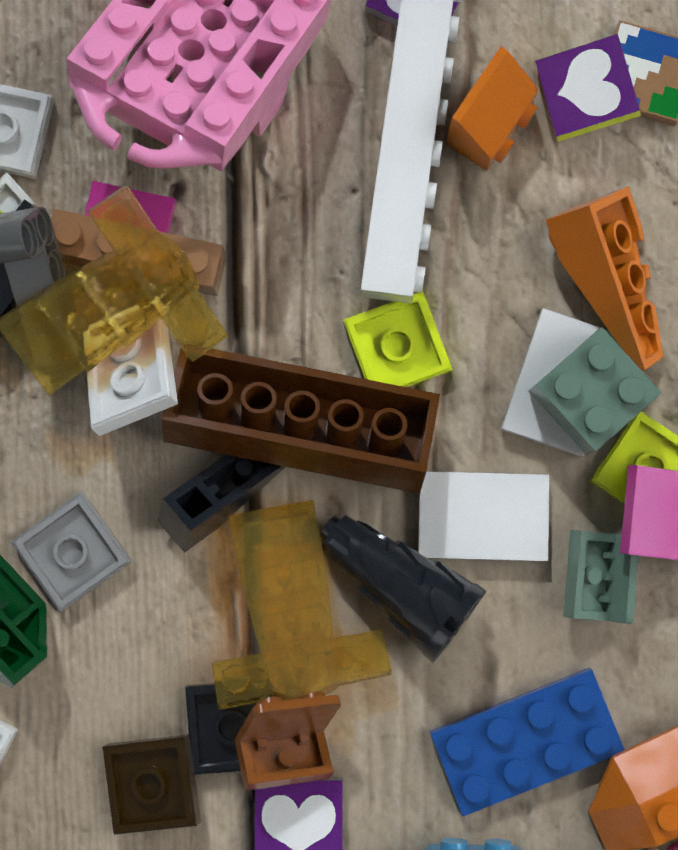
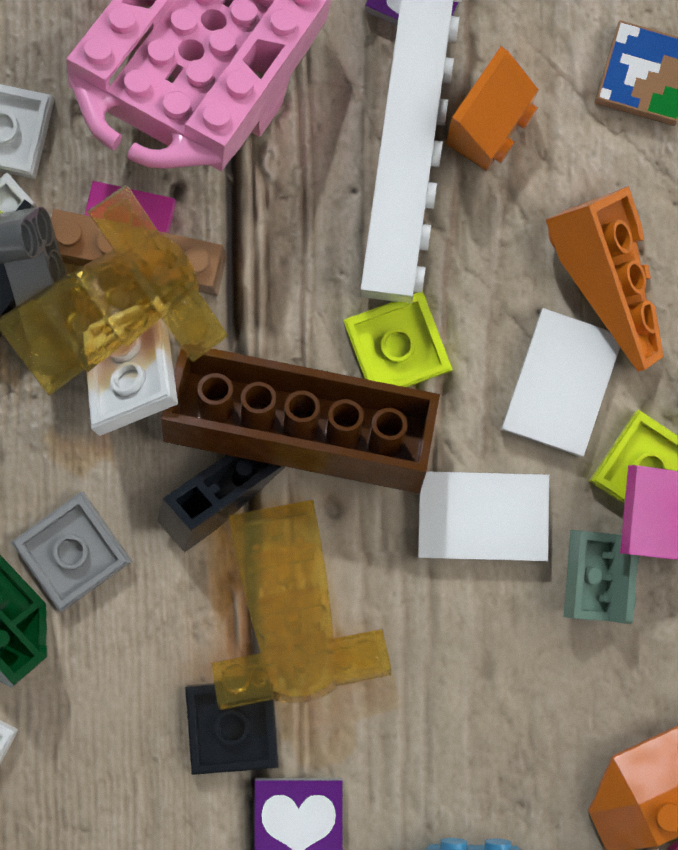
(151, 784): dark brown tile -> none
(286, 741): dark orange bracket -> none
(417, 594): black cone -> none
(527, 741): blue plate -> none
(588, 88): tile -> none
(595, 391): sand green brick -> none

